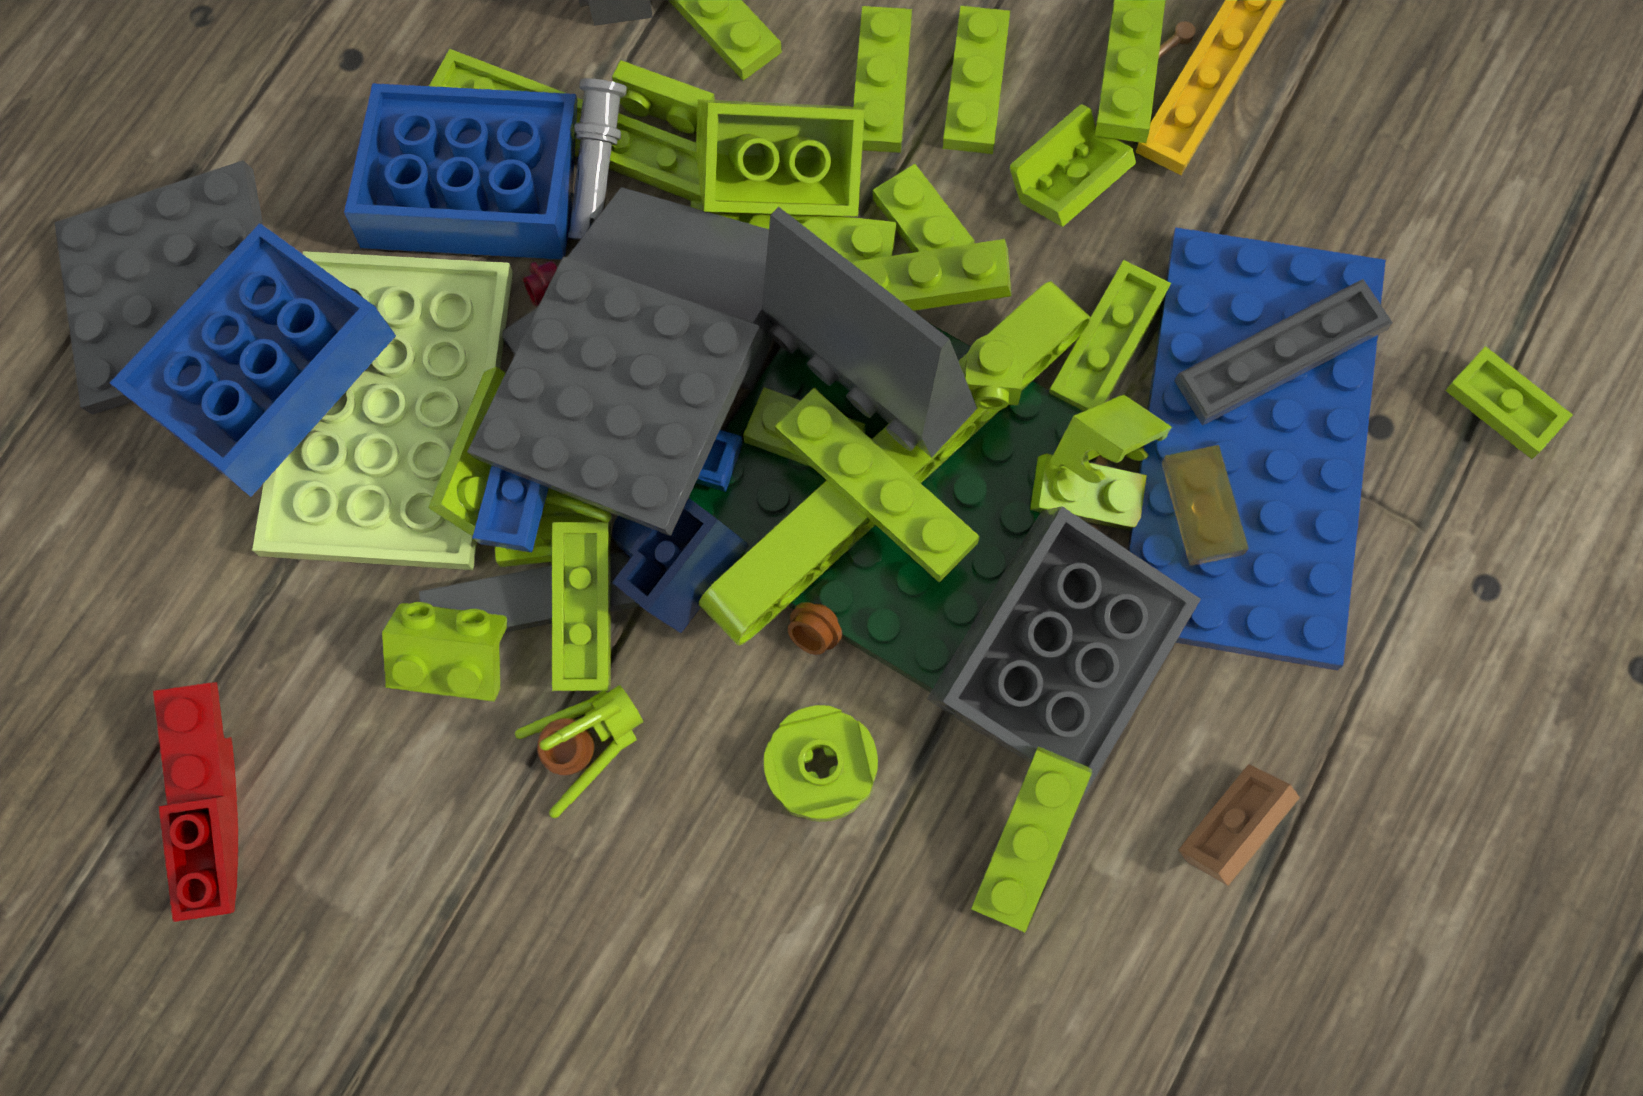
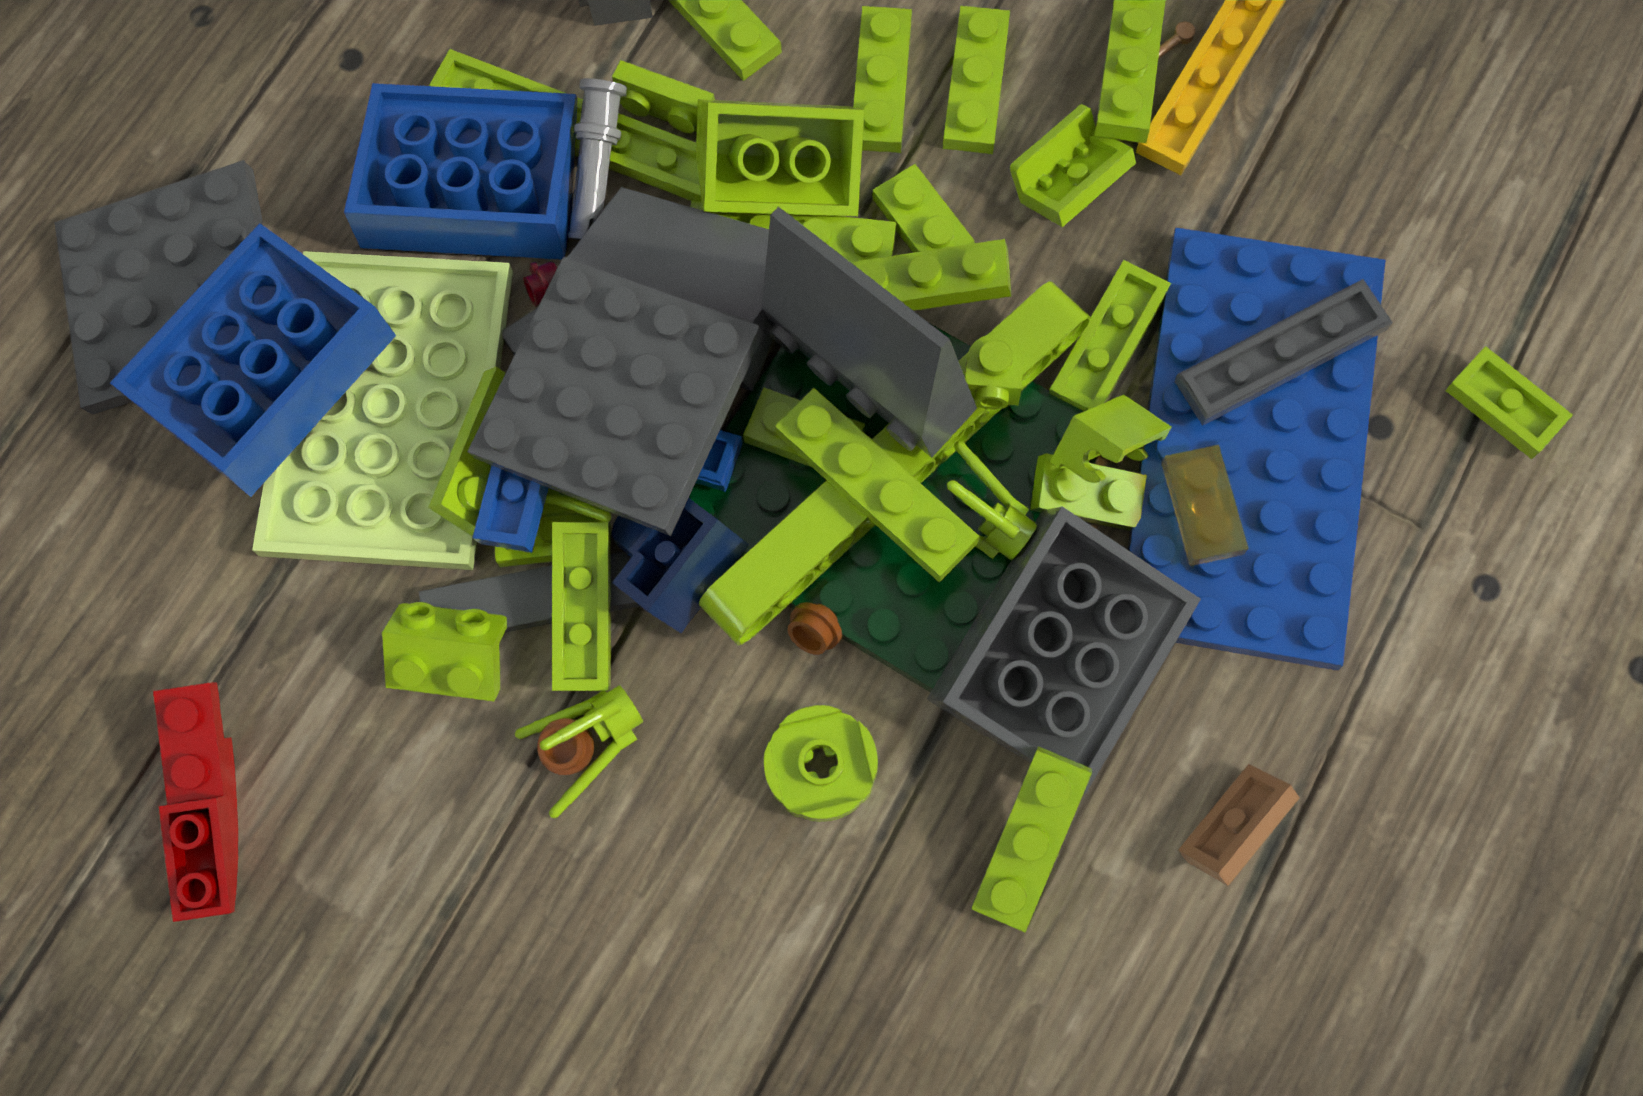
(1004, 528): none -> lime plant

